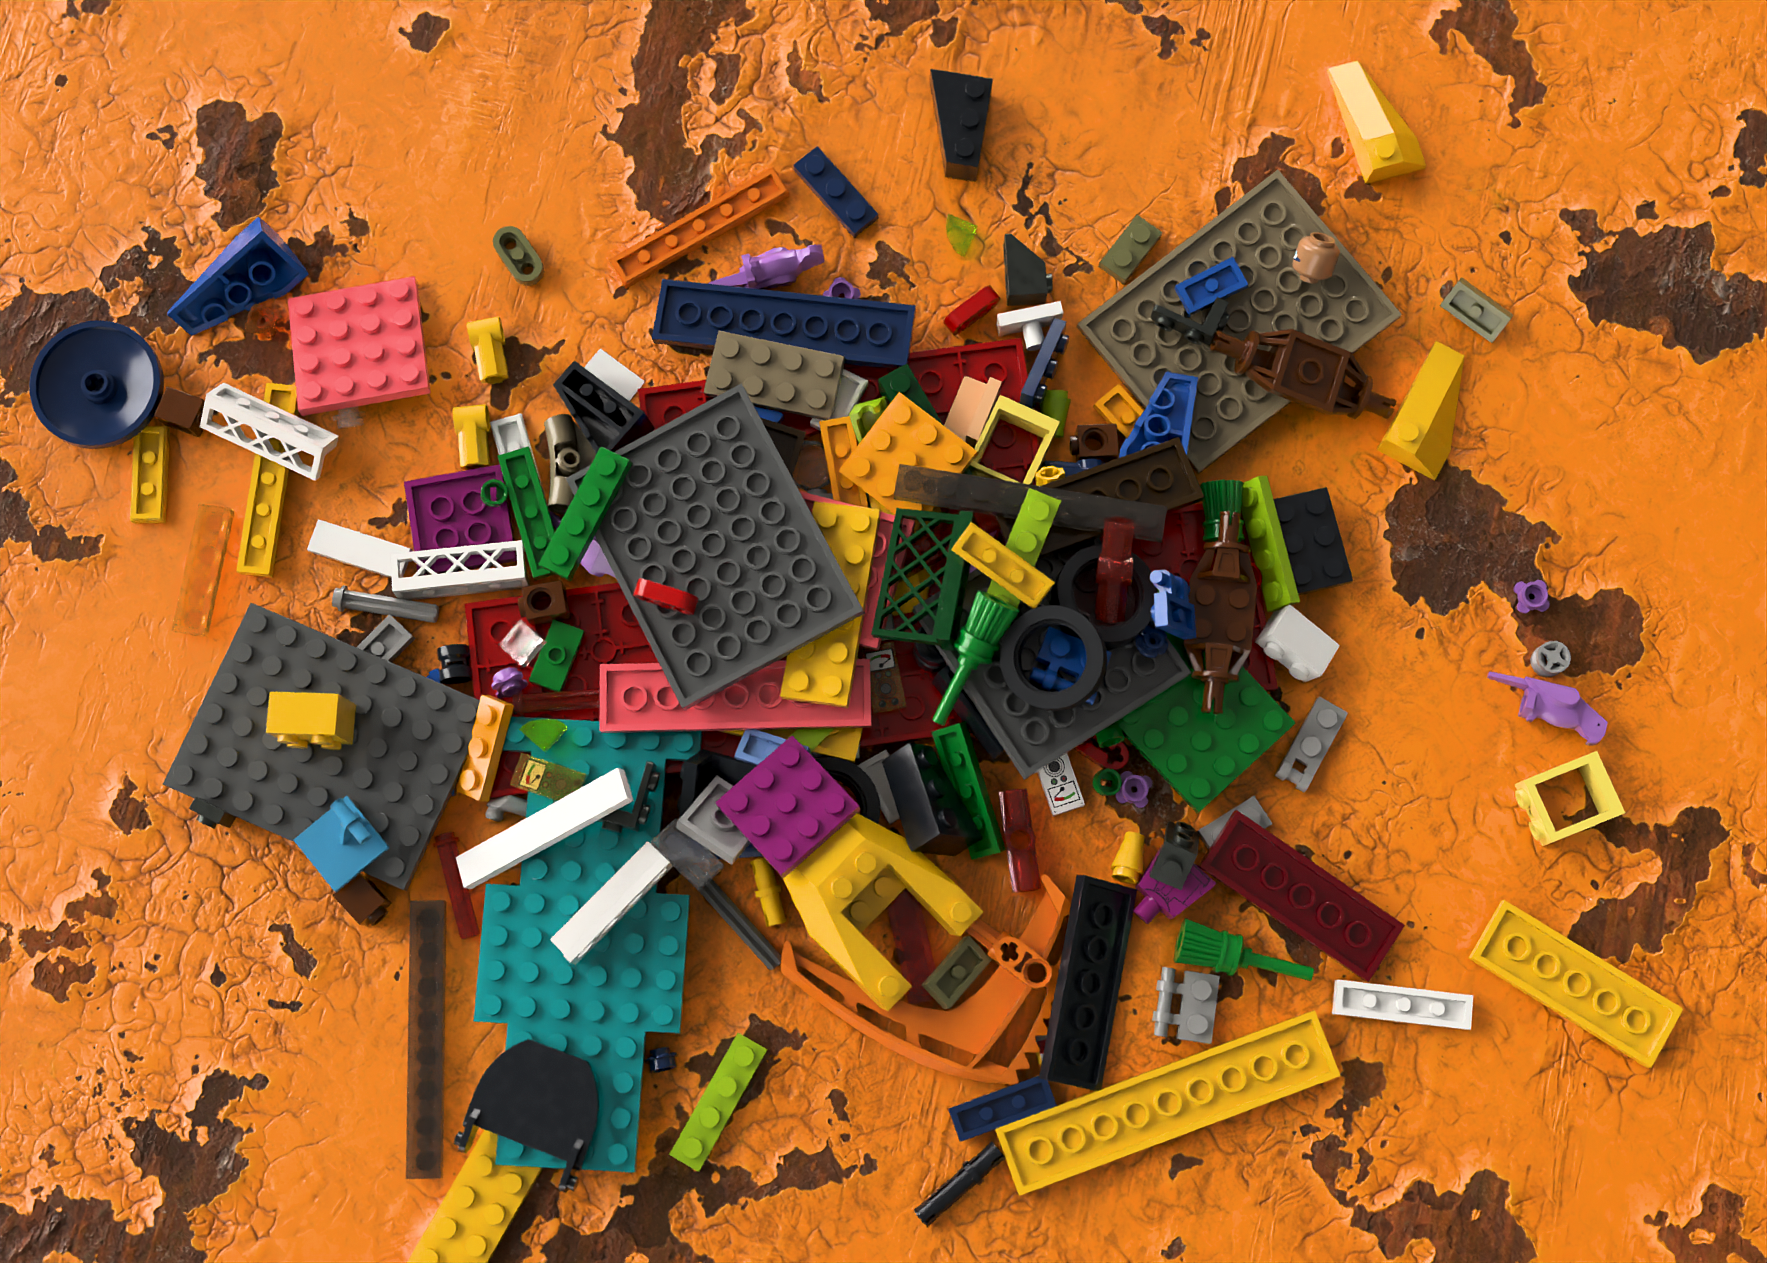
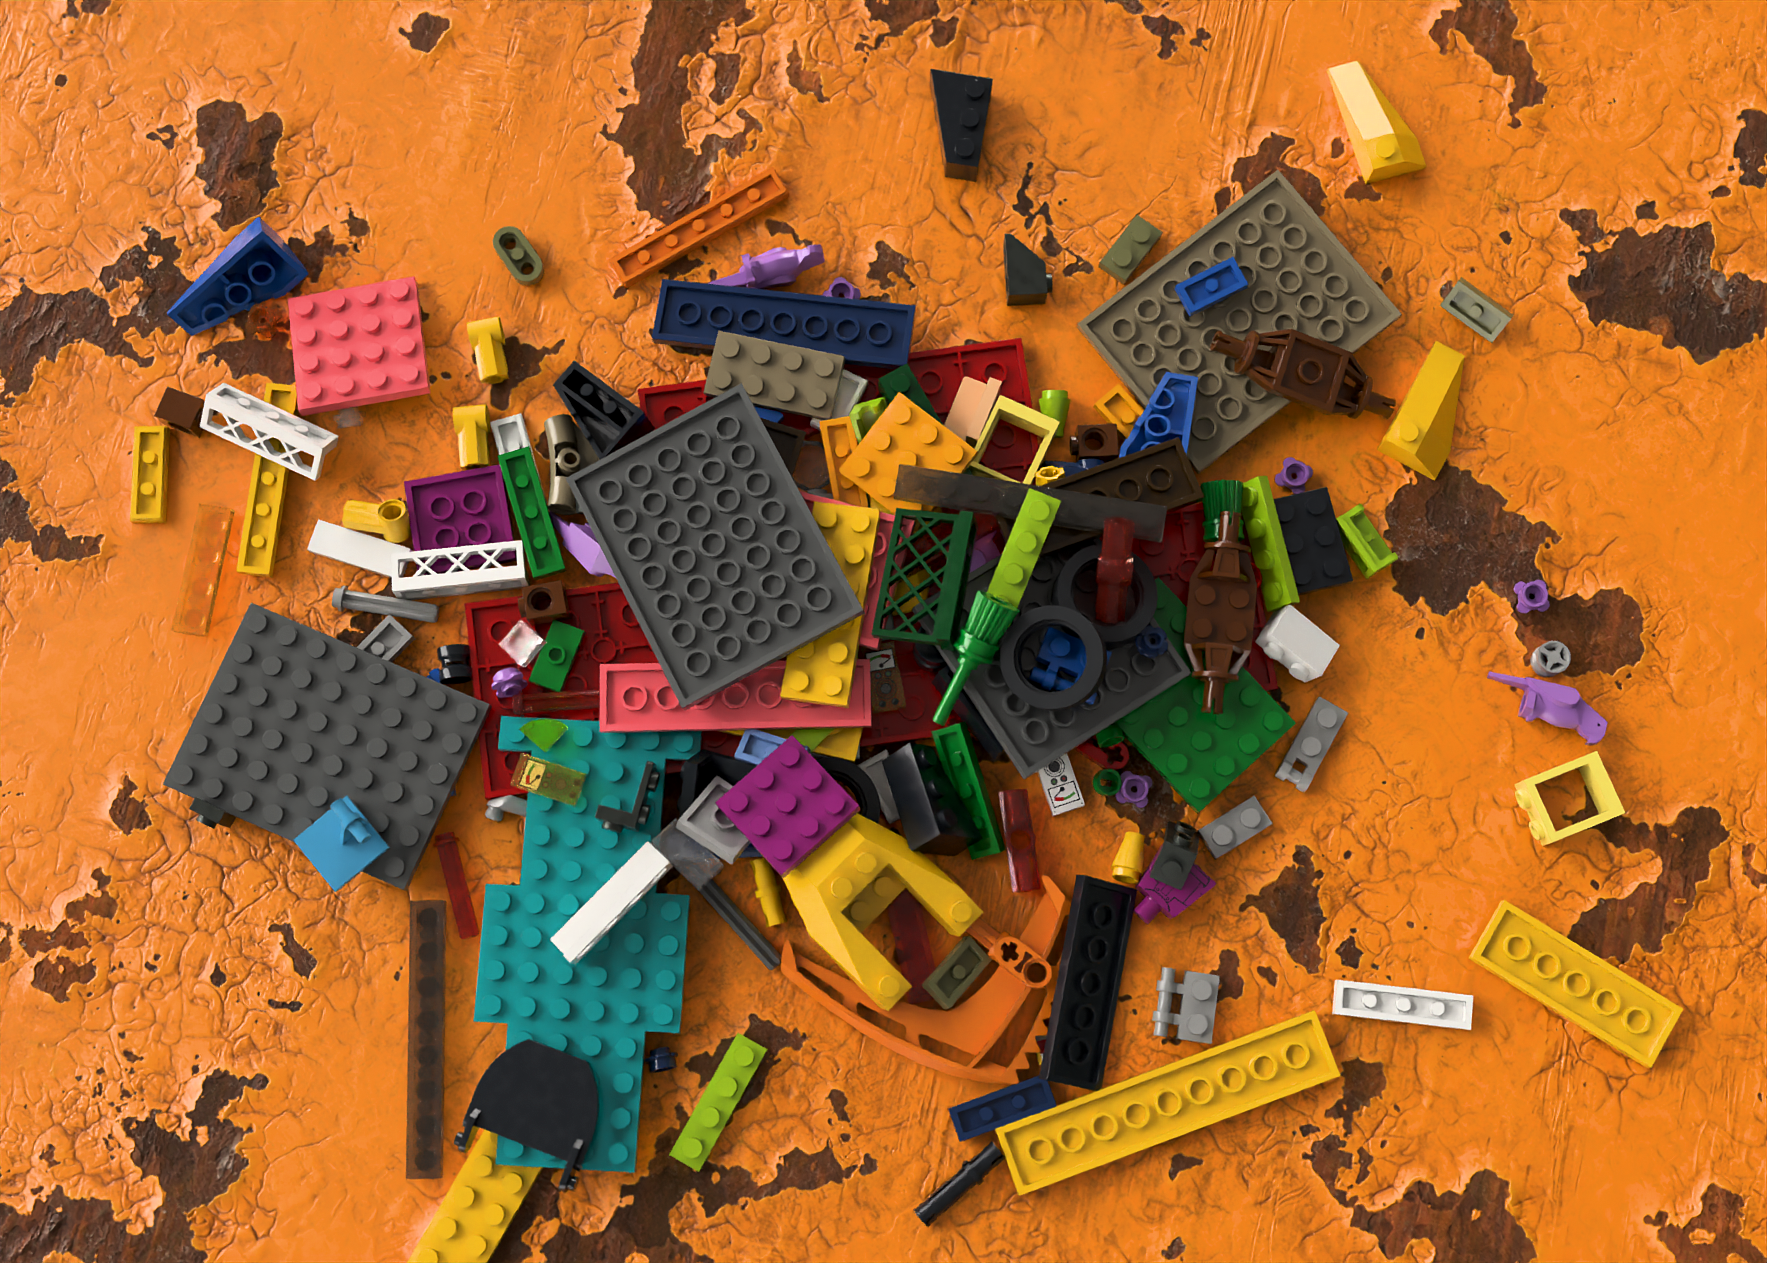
(96, 384): dark blue dish -> none
(311, 719): yellow brick -> none
(363, 900): reddish brown brick -> none
(385, 518): none -> yellow piece
(485, 748): light orange plate -> none
(501, 492): green hinge -> none
(544, 828): white tile -> none
(585, 513): green plate -> none
(614, 374): white sticker -> none
(666, 596): red beam -> none
(835, 192): dark blue plate -> none
(960, 234): clear neon green tile -> none
(971, 310): red beam -> none
(1002, 565): yellow tile -> none
(1029, 322): white tile -> none
(1045, 364): dark blue plate -> none
(1172, 606): blue plate -> none
(1193, 331): pearl dark grey bracket -> none
(1227, 952): green piece -> none
(1301, 895): dark red plate -> none
(1302, 471): none -> medium lavender plate
(1316, 257): medium nougat head -> none
(1364, 542): none -> lime hinge

